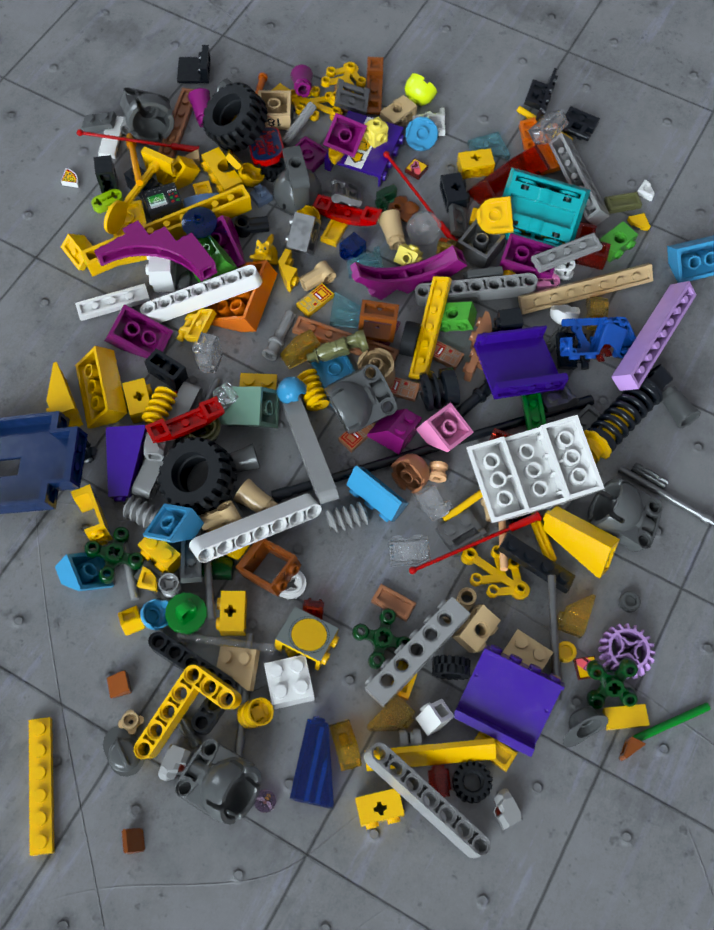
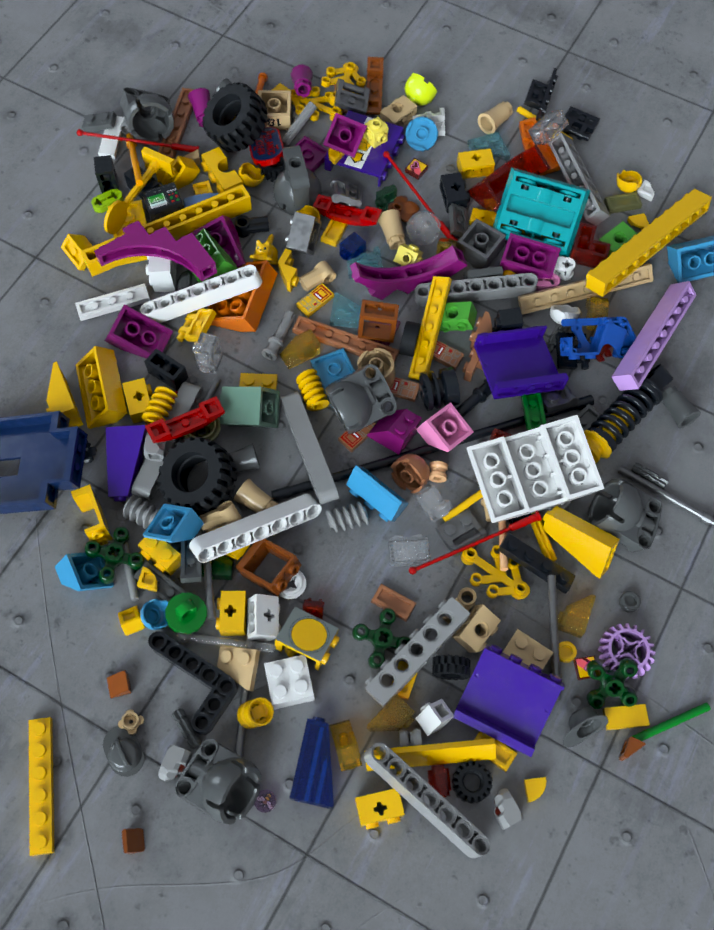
(70, 178): tile -> none
(169, 581): light grey wheel -> none
(181, 706): yellow beam -> none
(195, 68): black bracket -> none
(202, 227): clear blue dish -> none
(225, 395): clear tile -> none
(233, 159): yellow tile -> none
(261, 195): sand blue tile -> none
(263, 617): none -> white brick
(290, 389): dark azure hair -> none
(339, 347): olive piece -> none
(493, 118): none -> tan plant
(496, 216): yellow tile -> none
(534, 788): none -> yellow tile
(566, 252): light grey tile -> none
(629, 181): none -> yellow hair
(647, 242): none -> yellow brick

